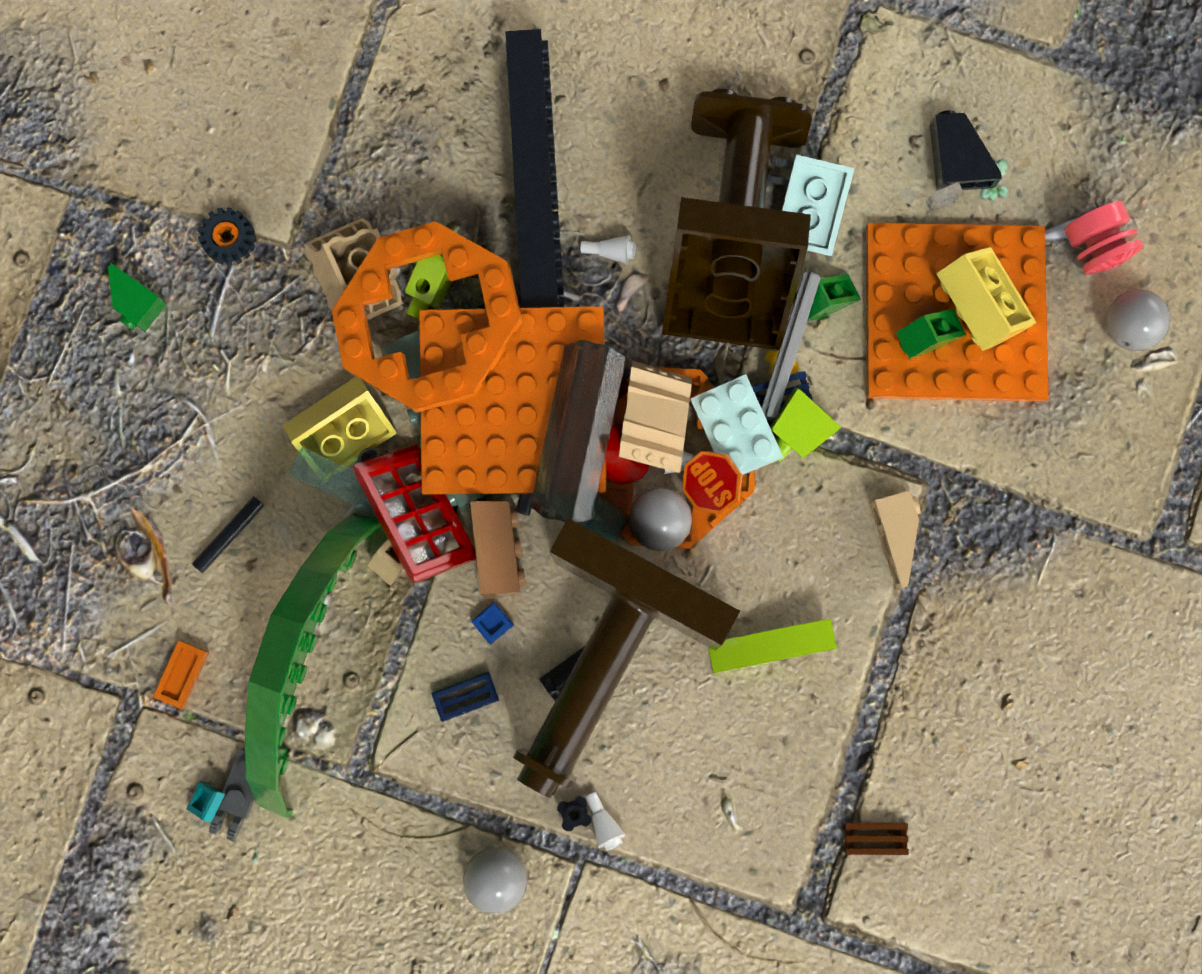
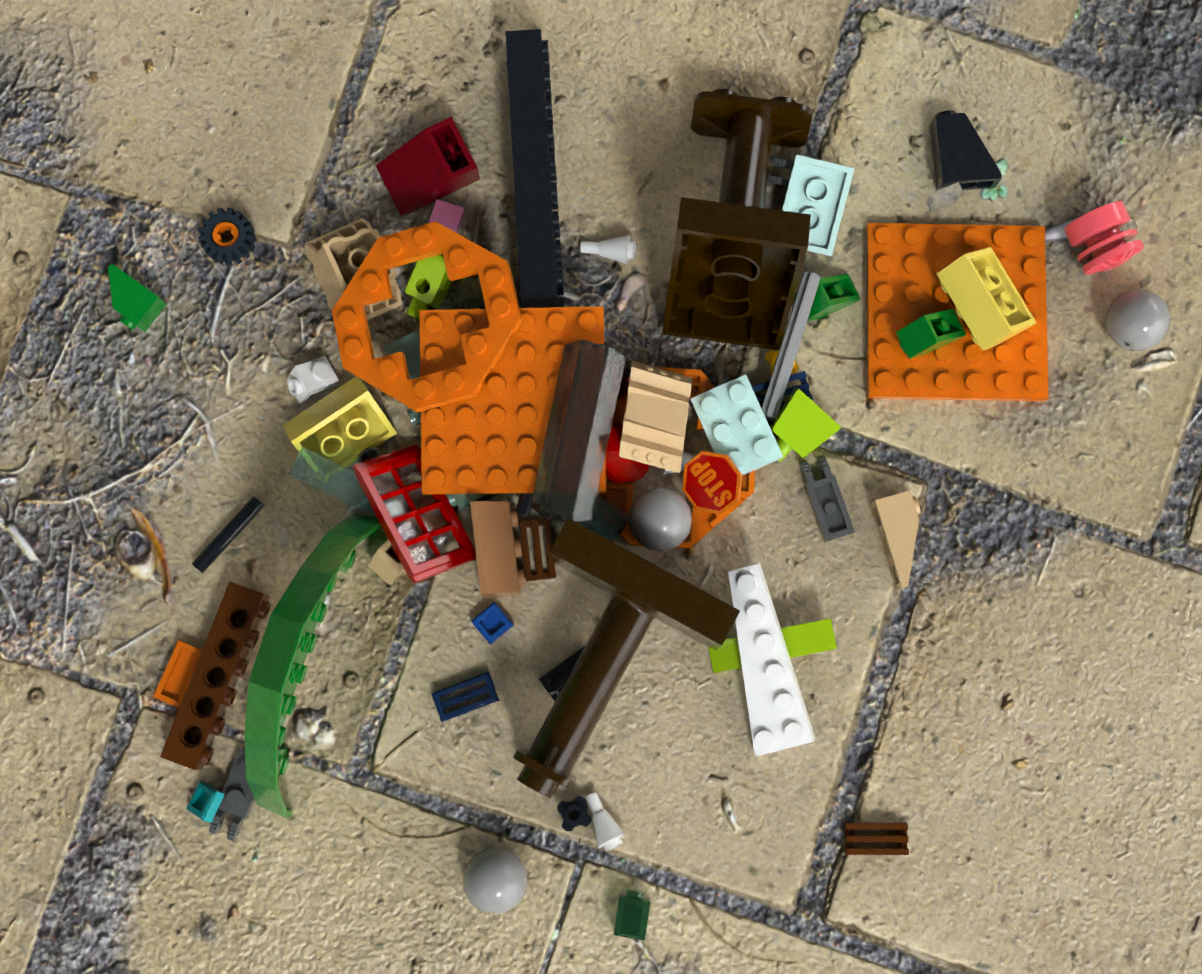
(178, 745): none -> reddish brown brick
(311, 378): none -> white bracket
(428, 167): none -> dark red slope
(447, 215): none -> bright pink tile
(525, 547): none -> reddish brown tile
(632, 915): none -> clear green brick
(771, 687): none -> white wing
(827, 501): none -> dark grey hinge

